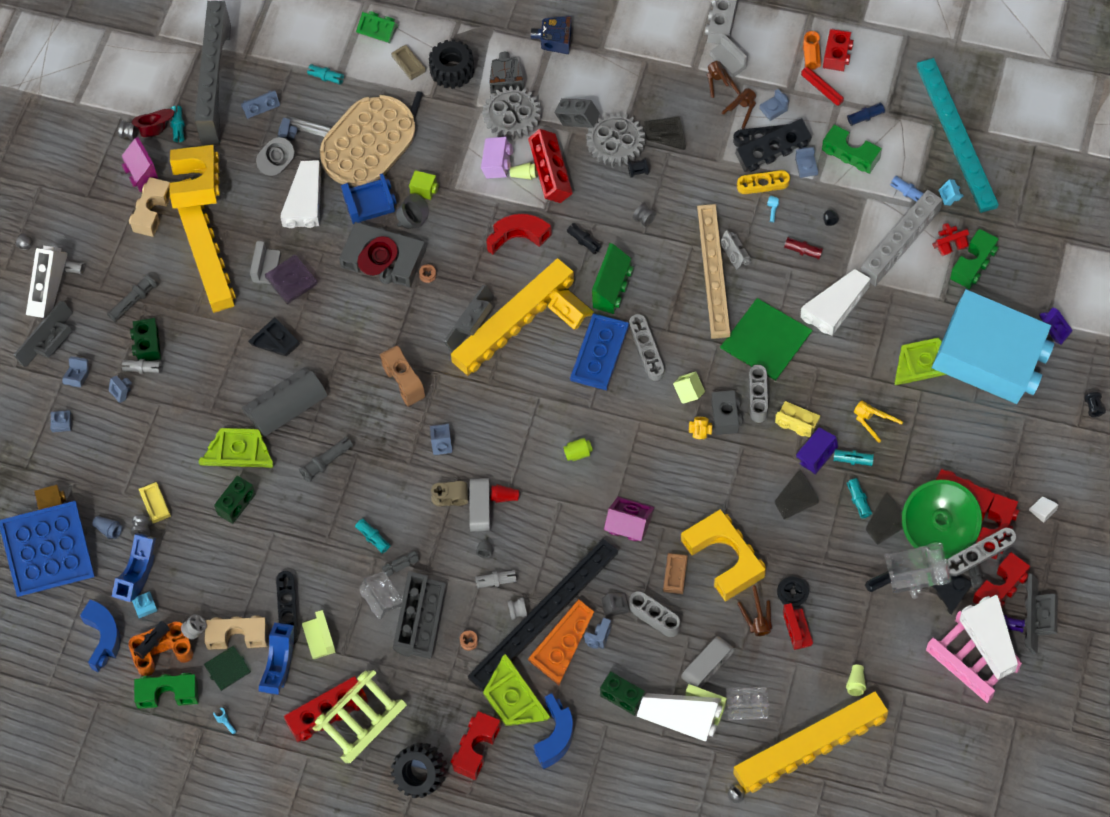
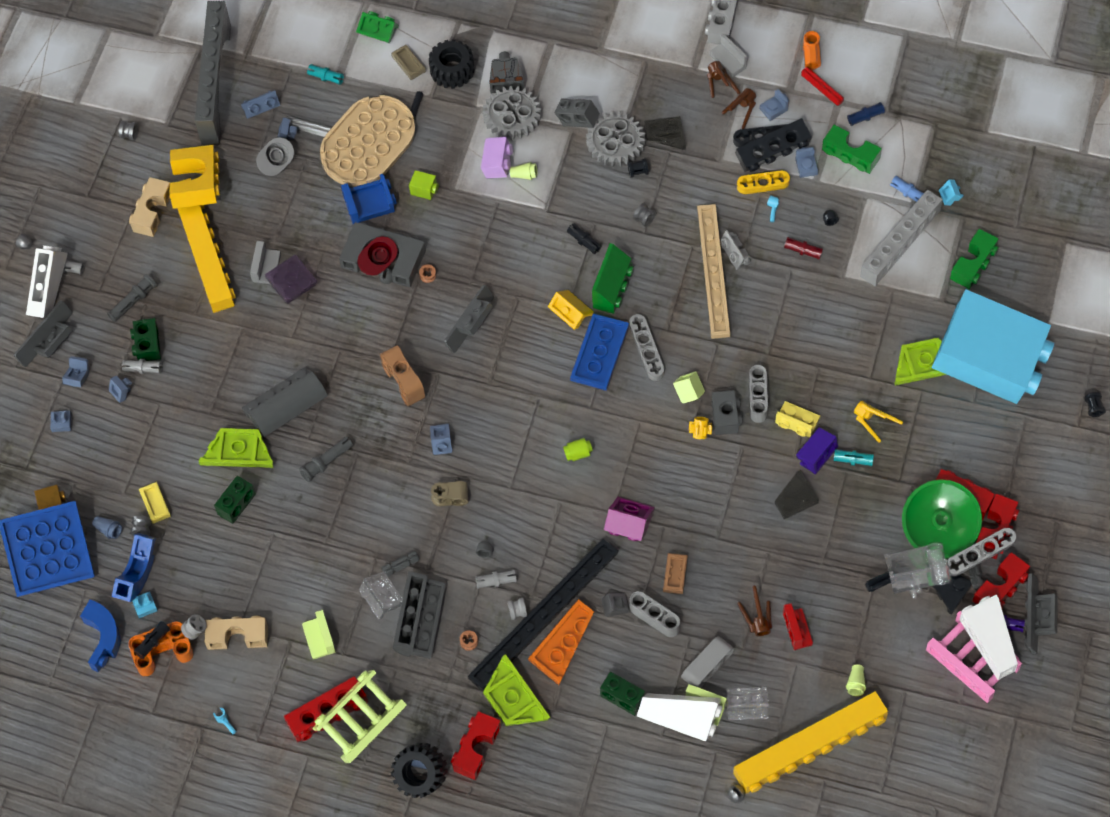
(138, 164): slope -> none
(149, 689): green arch -> none
(152, 123): dark red piece -> none
(177, 124): teal pin -> none
(227, 668): clear green piece -> none
(275, 338): black wing -> none
(279, 658): blue arch -> none
(290, 607): black beam -> none
(303, 200): white slope -> none
(372, 535): teal pin -> none
(412, 212): dark grey piece -> none
(479, 504): light grey beam -> none
(503, 494): red cone -> none
(512, 317): yellow brick -> none
(518, 226): red arch -> none
(550, 166): red brick -> none
(554, 34): dark blue torso -> none
(555, 747): blue arch -> none
(601, 635): sand blue bracket -> none
(719, 529): yellow arch -> none
(766, 338): green piece -> none
(800, 588): black gear -> none
(835, 49): red brick -> none
(835, 303): white slope -> none
(859, 498): teal pin -> none
(885, 520): clear smoke wing -> none
(944, 243): red hips -> none
(957, 135): teal plate -> none
(1044, 508): white slope -> none
(1059, 327): dark purple tile -> none

